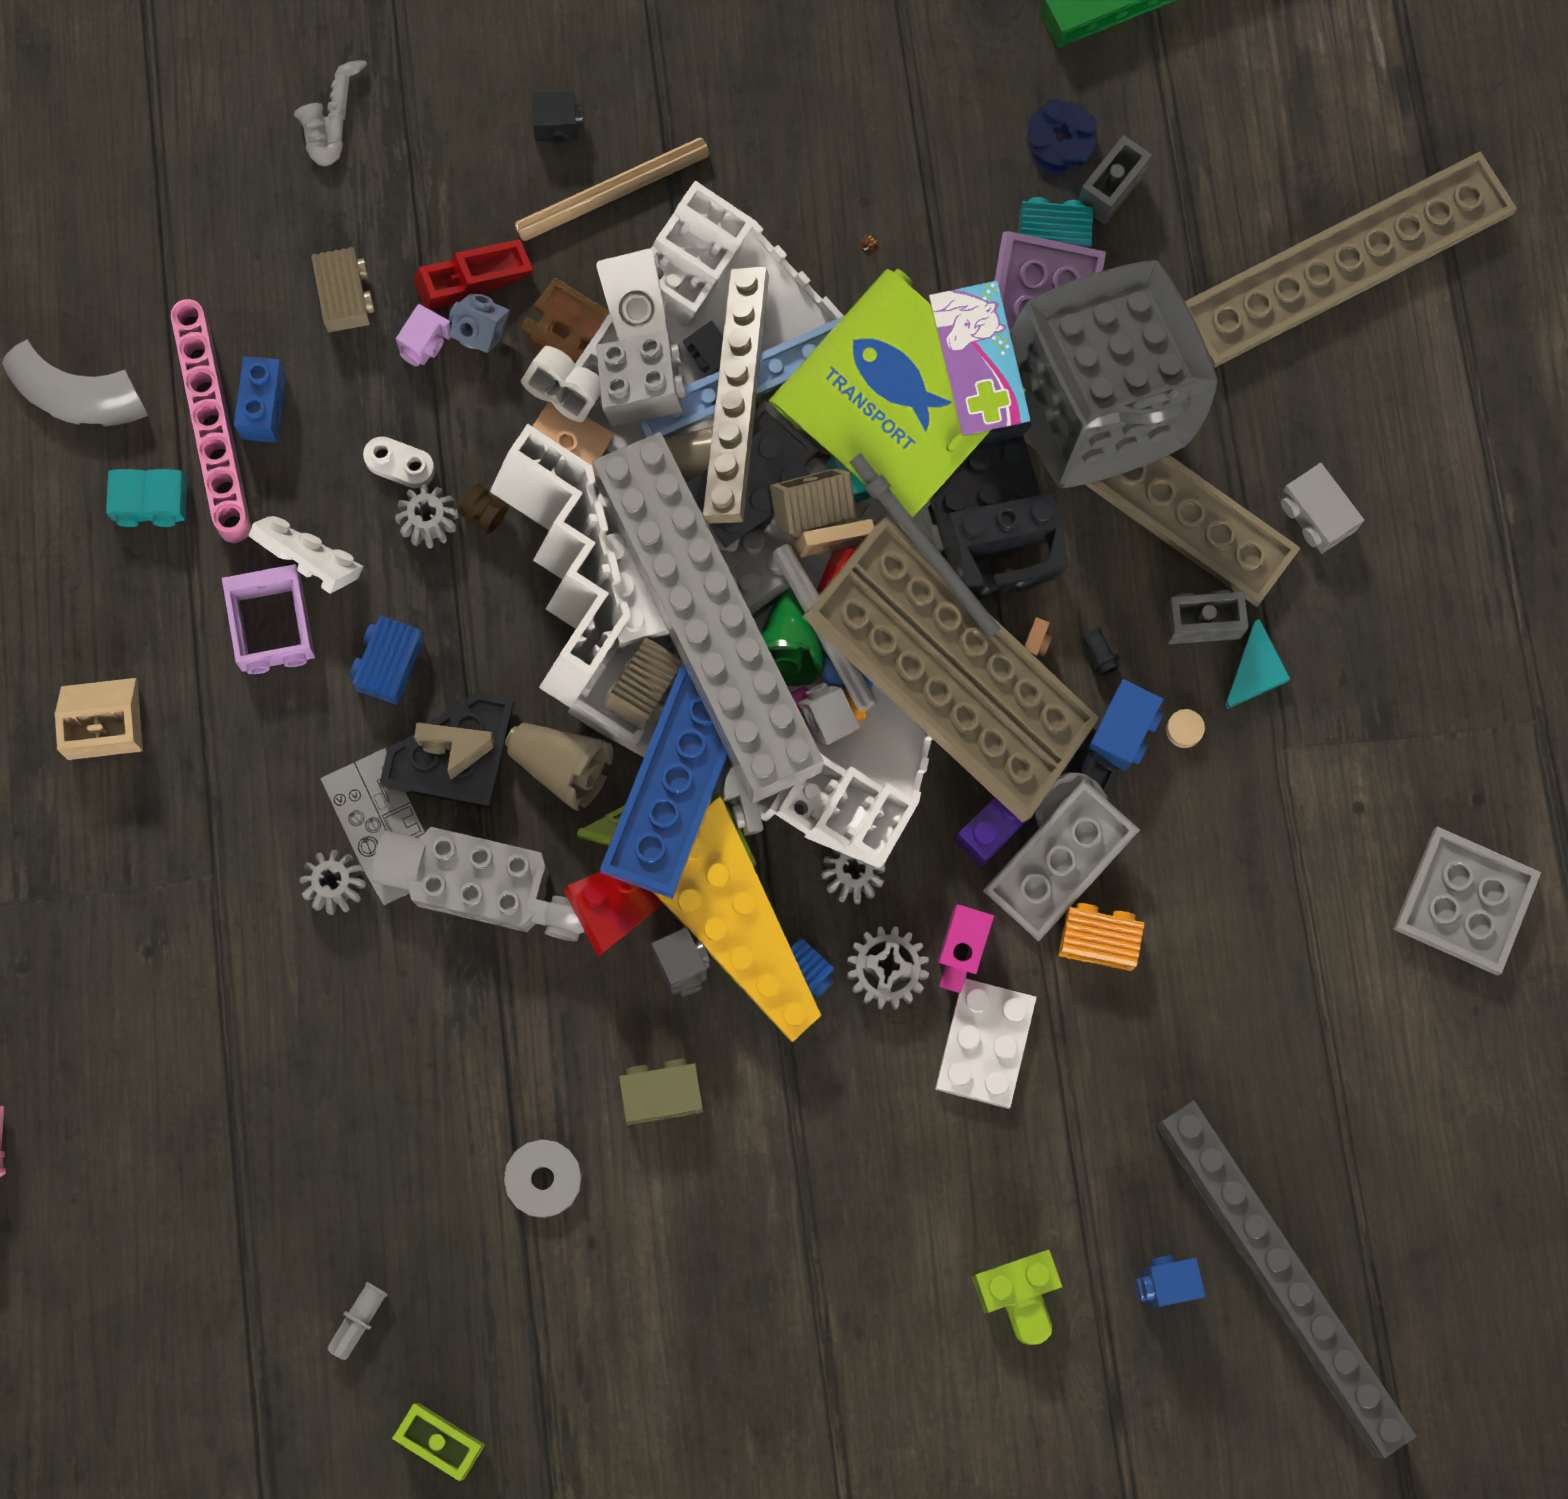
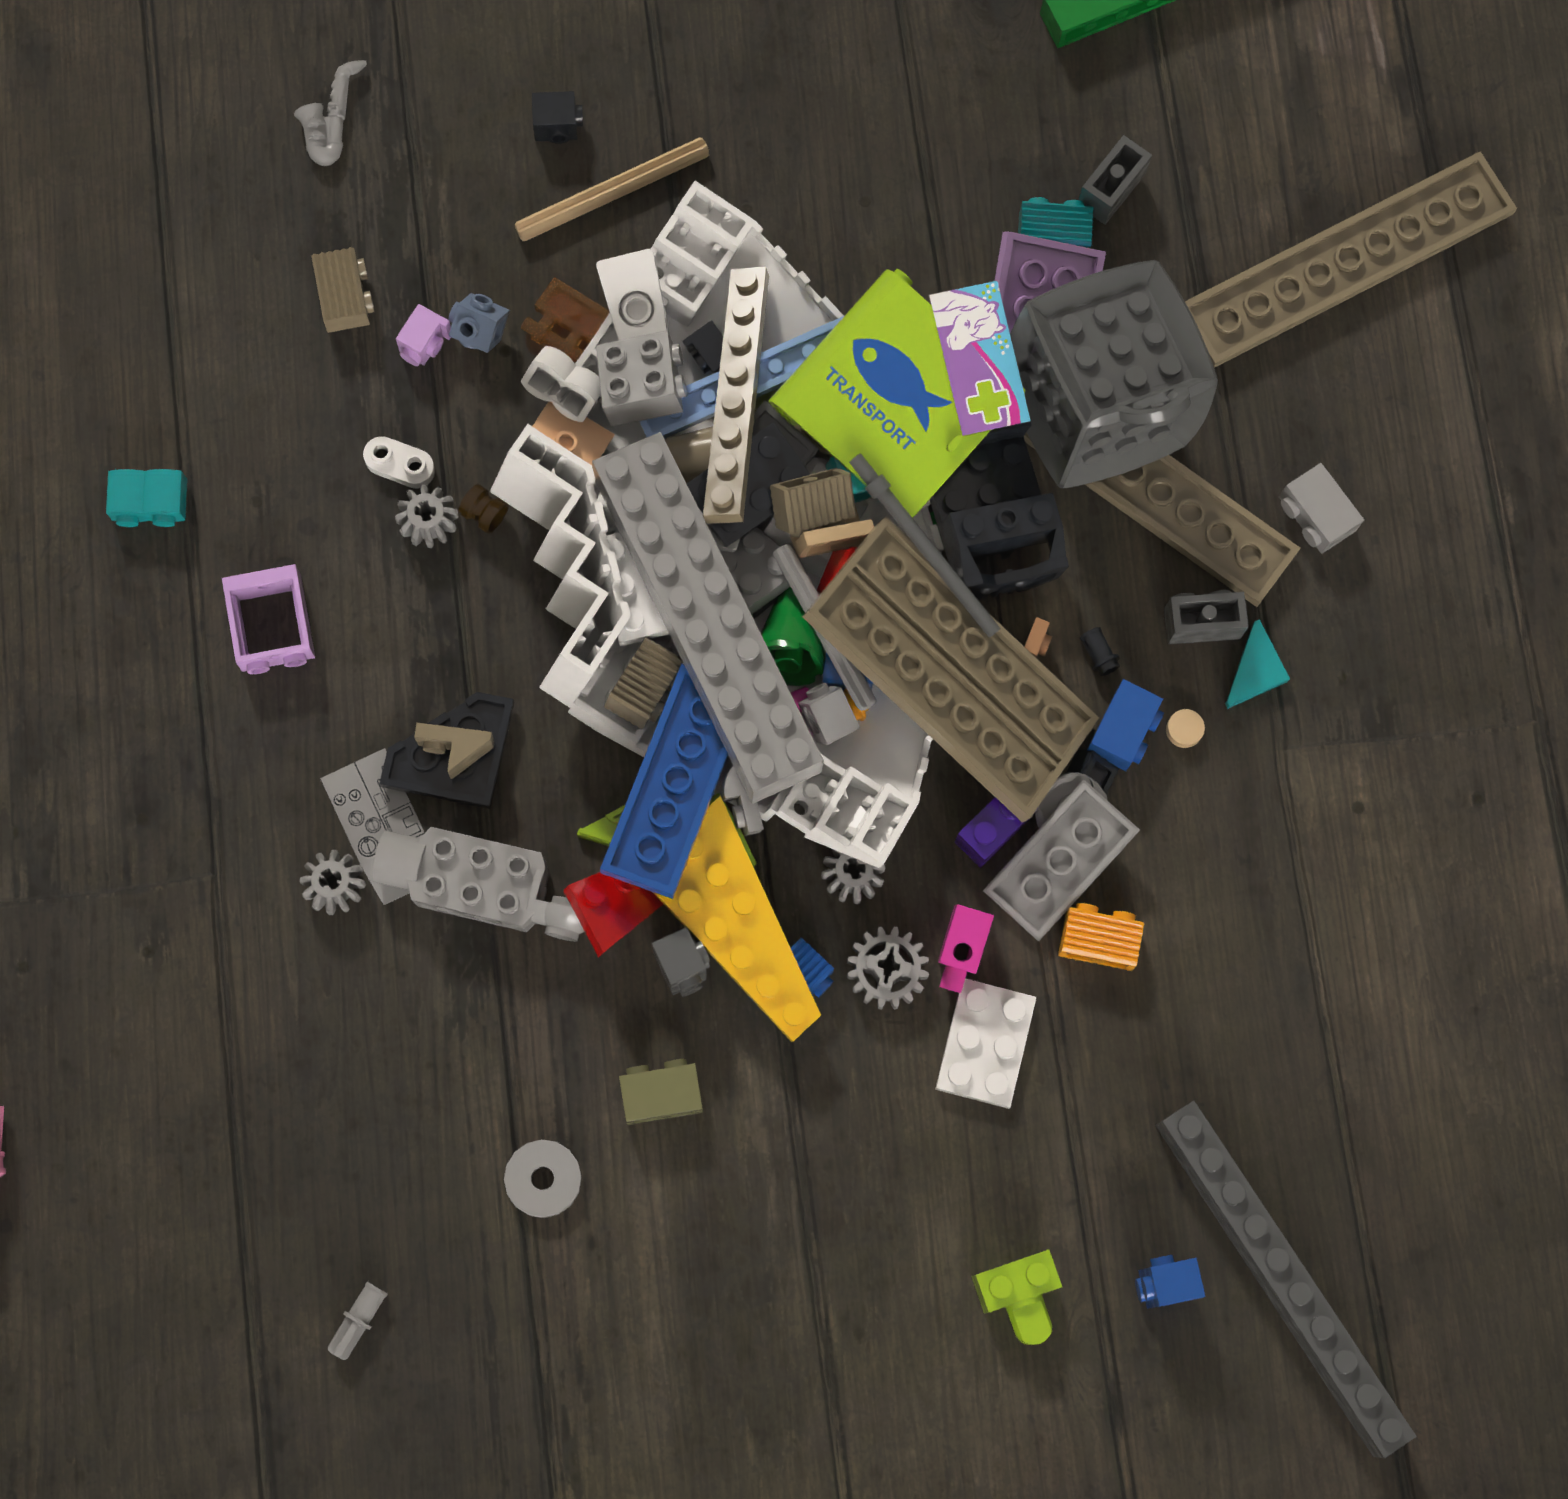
(71, 397): light grey brick -> none
(98, 719): tan slope -> none
(208, 404): bright pink beam -> none
(260, 399): blue brick -> none
(332, 566): white wing -> none
(387, 659): blue brick -> none
(438, 1441): lime brick -> none
(471, 272): red slope -> none
(561, 761): dark tan cone -> none
(869, 241): clear orange piece -> none
(1059, 116): clear blue plate -> none
(1467, 901): light grey plate -> none

